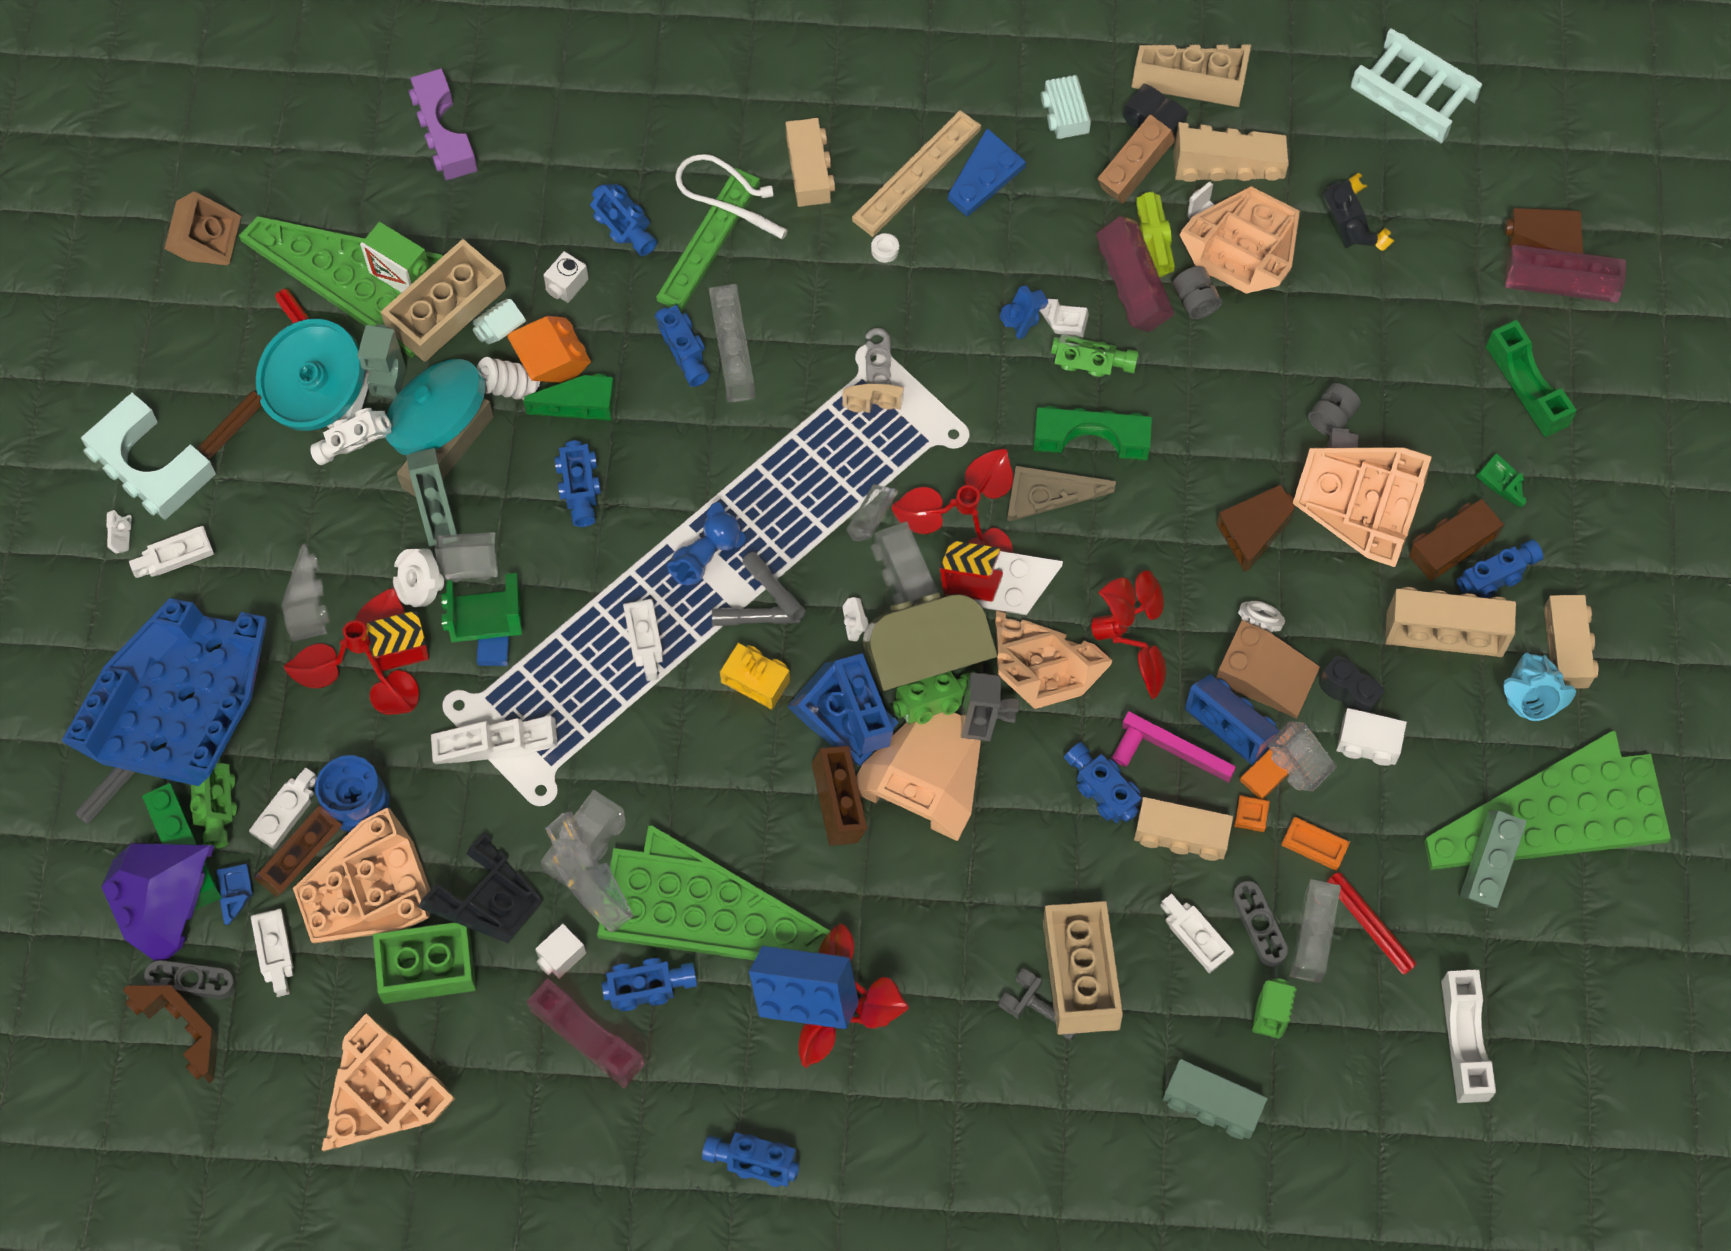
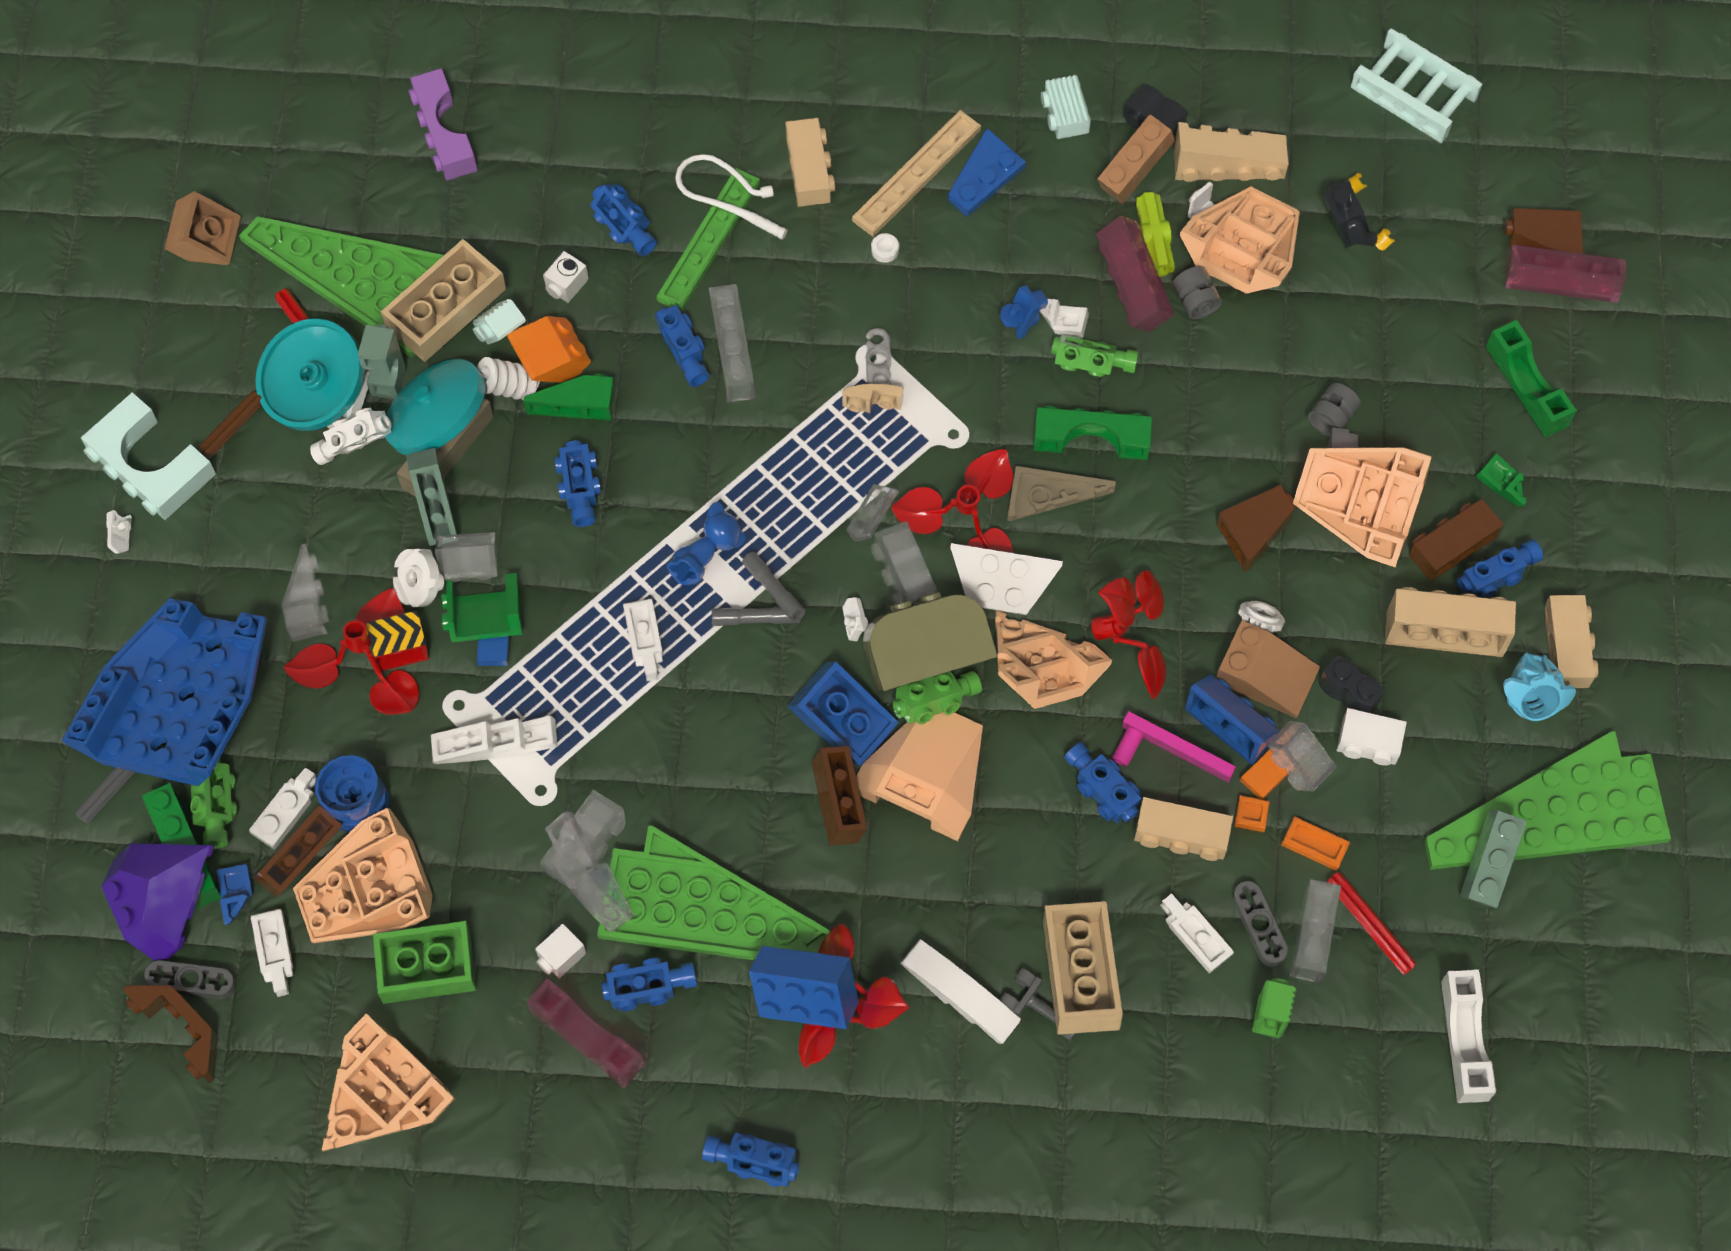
(172, 553): white hinge -> none
(393, 257): bright green piece -> none
(496, 905): black wing -> none
(755, 675): yellow brick -> none
(863, 704): blue slope -> none
(960, 991): none -> white slope
(970, 571): piece -> none
(984, 706): dark grey brick -> none
(1194, 72): tan wedge -> none
(1214, 1100): sand green brick -> none

